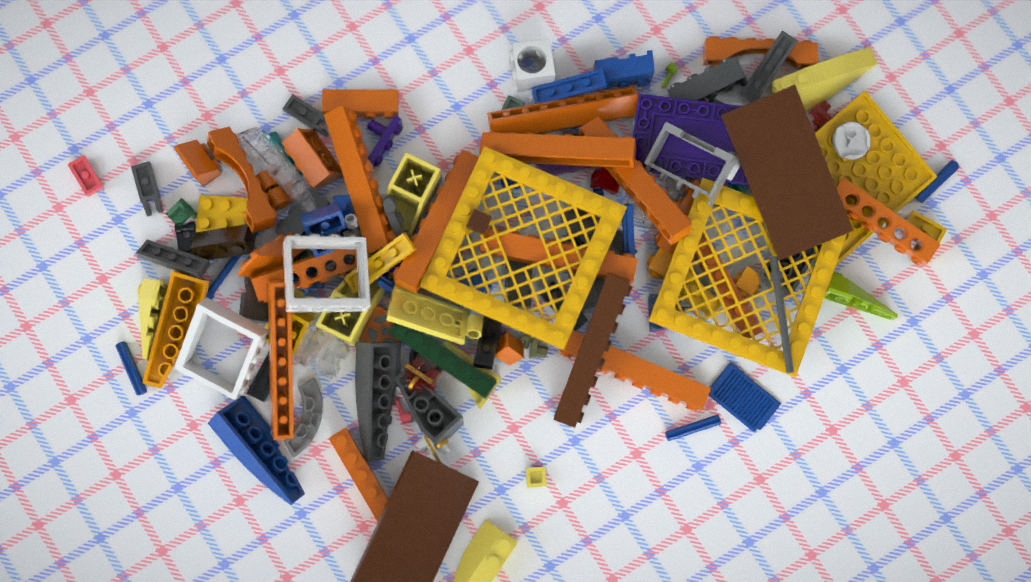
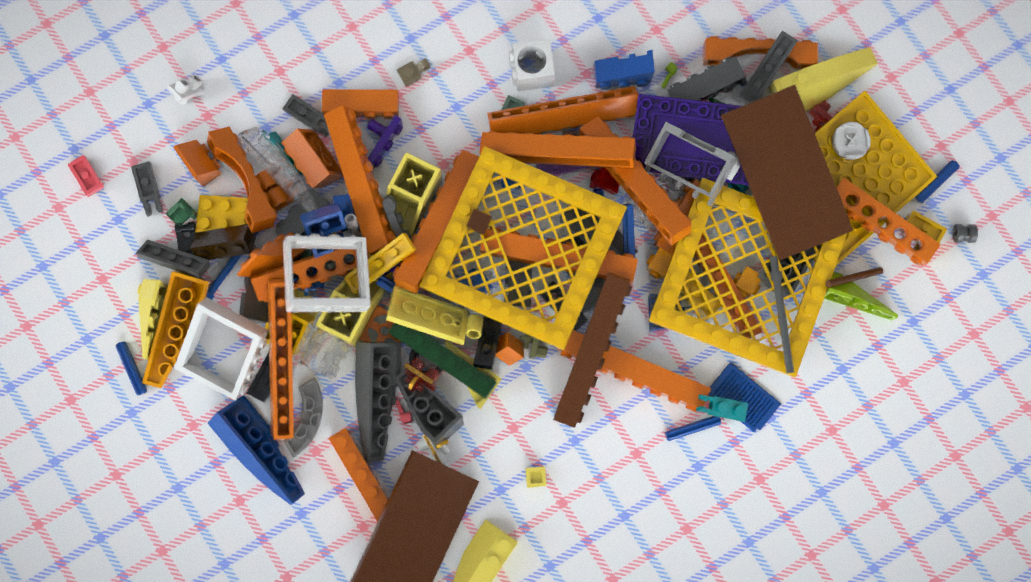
(186, 88): none -> white hips
(411, 73): none -> dark tan plate
(571, 86): blue plate -> none
(724, 408): none -> teal hinge
(854, 277): none -> reddish brown bar
(965, 233): none -> dark grey wheel

